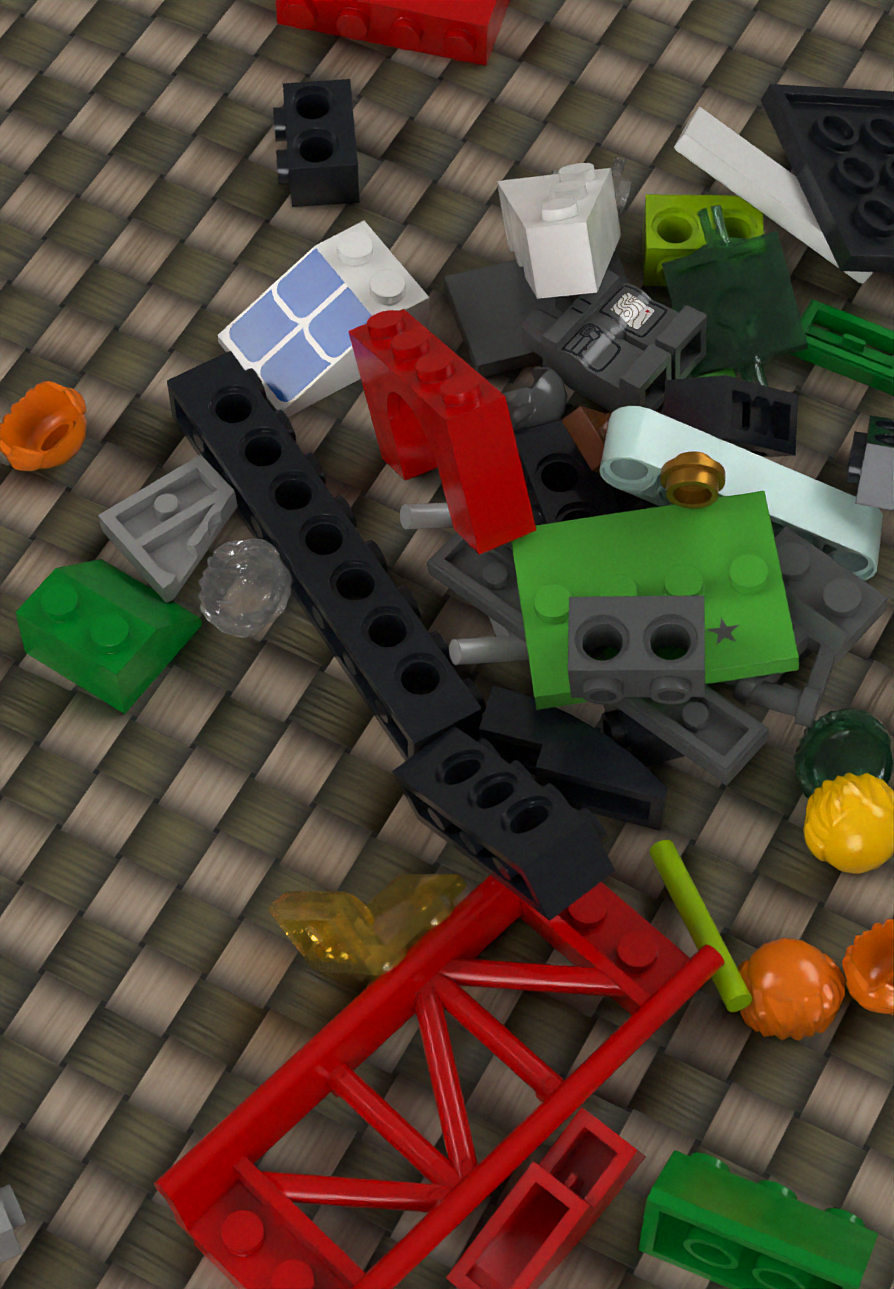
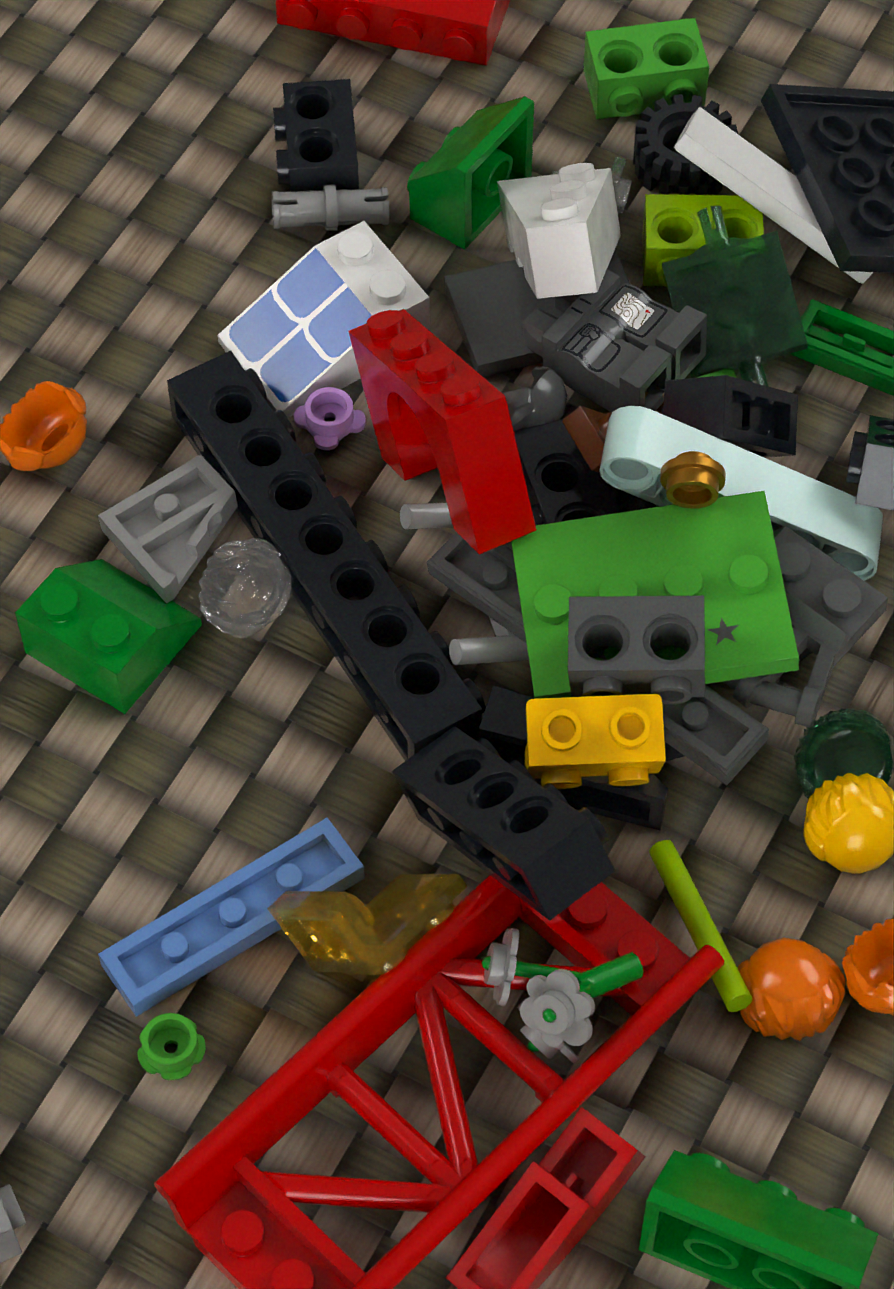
(165, 1030): none -> bright green plate
(226, 917): none -> medium blue plate
(326, 404): none -> lavender plate
(330, 207): none -> light grey pin
(458, 185): none -> green slope
(557, 997): none -> light grey plant
(595, 738): none -> yellow bracket
(643, 64): none -> bright green brick
(659, 164): none -> black tyre

